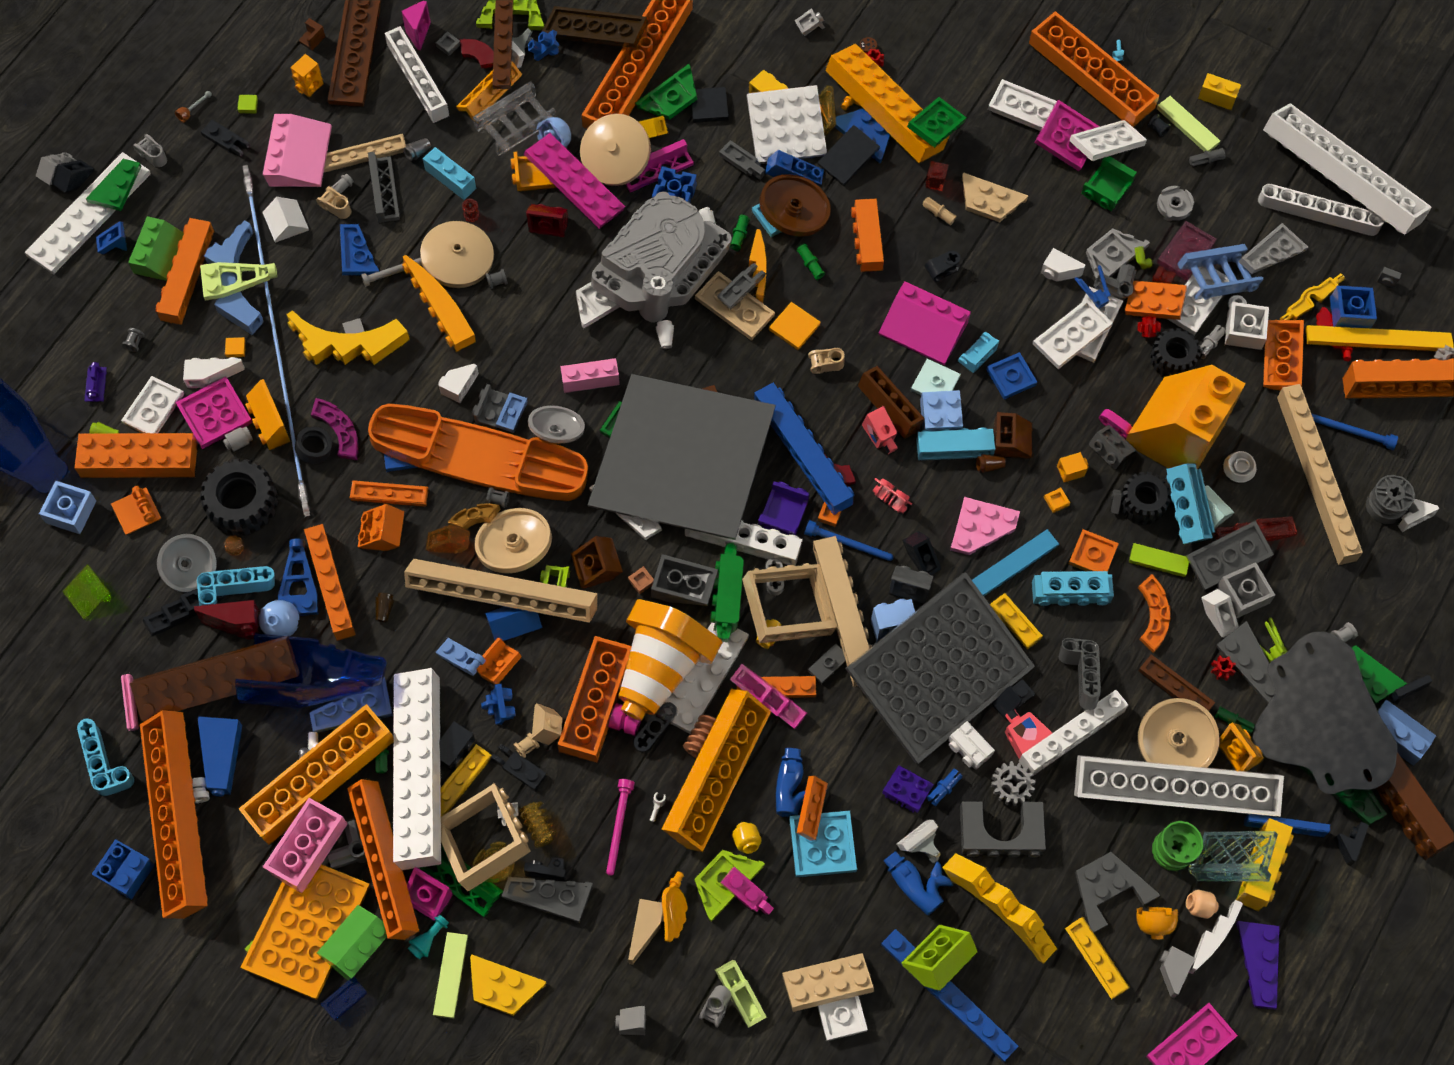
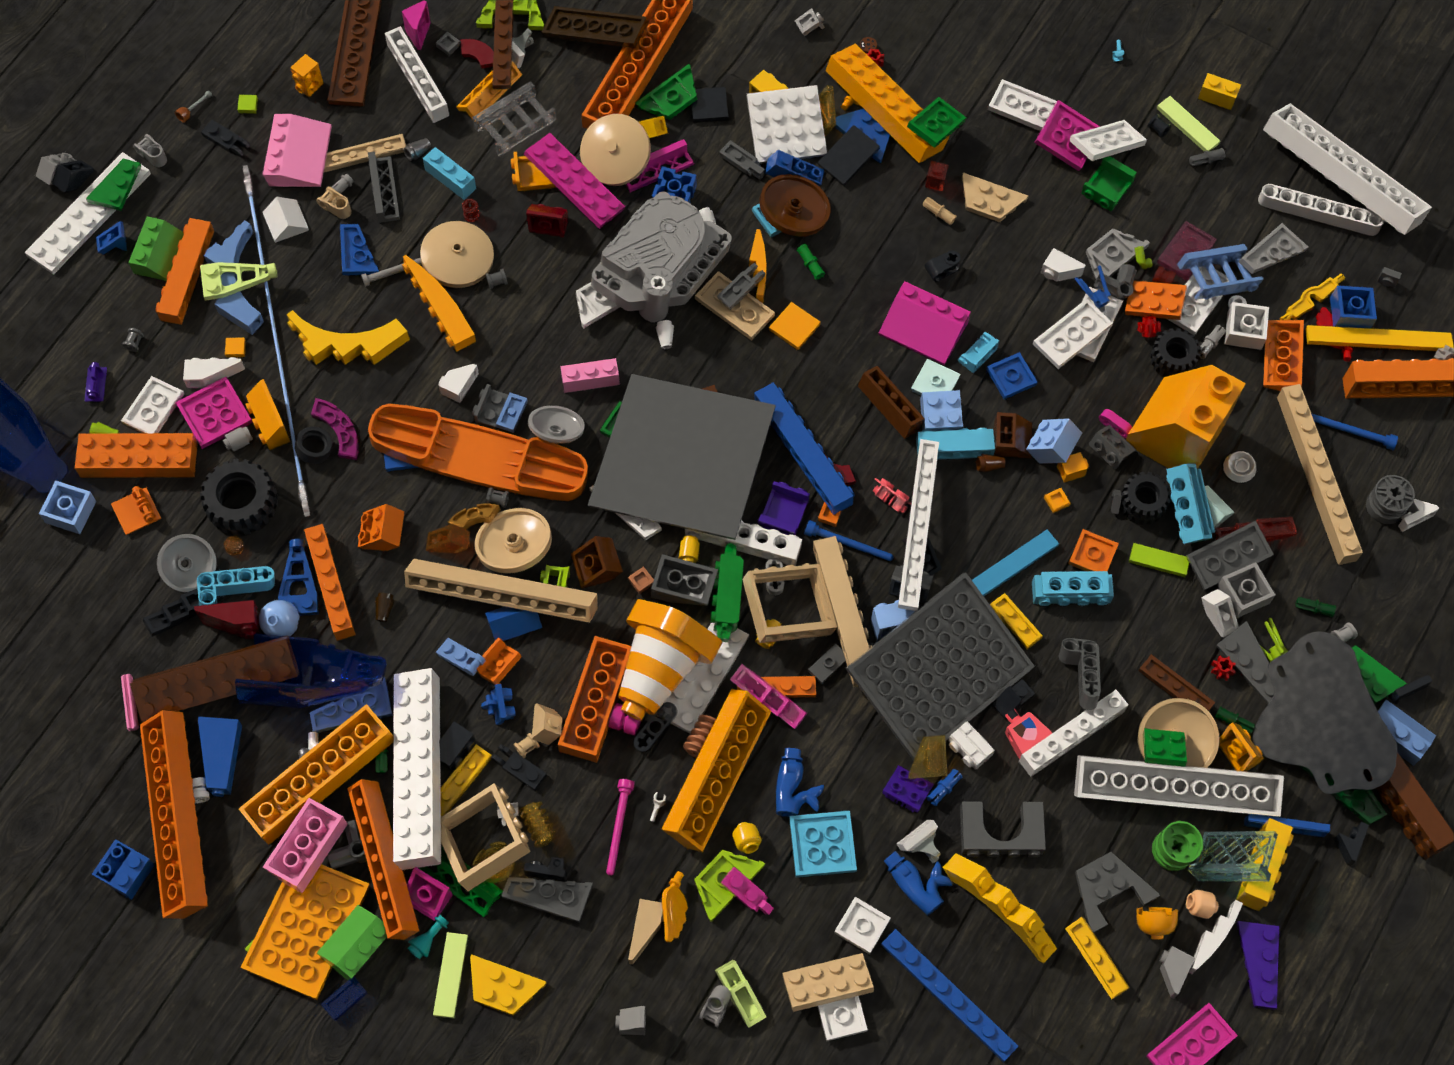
(86, 592): clear neon green hinge -> none
(99, 756): medium azure beam -> none
(313, 36): reddish brown panel -> none
(353, 326): light grey tile -> none
(389, 493): orange tile -> none
(546, 45): blue hips -> none
(557, 128): light blue cylinder -> none
(689, 549): none -> yellow brick
(739, 232): green pin -> none
(812, 808): orange plate -> none
(825, 360): tan piece -> none
(862, 925): none -> white plate
(868, 235): orange brick -> none
(880, 429): coral torso -> none
(918, 525): none -> white plate
(930, 758): none -> clear yellow wing
(940, 956): lime slope -> none
(982, 525): bright pink plate -> none
(1004, 784): light grey gear -> none
(1054, 441): none -> light blue brick
(1093, 69): orange brick -> none
(1159, 613): orange tile -> none
(1164, 747): none -> green plate
(1171, 211): light grey plate -> none
(1315, 606): none -> dark green axle

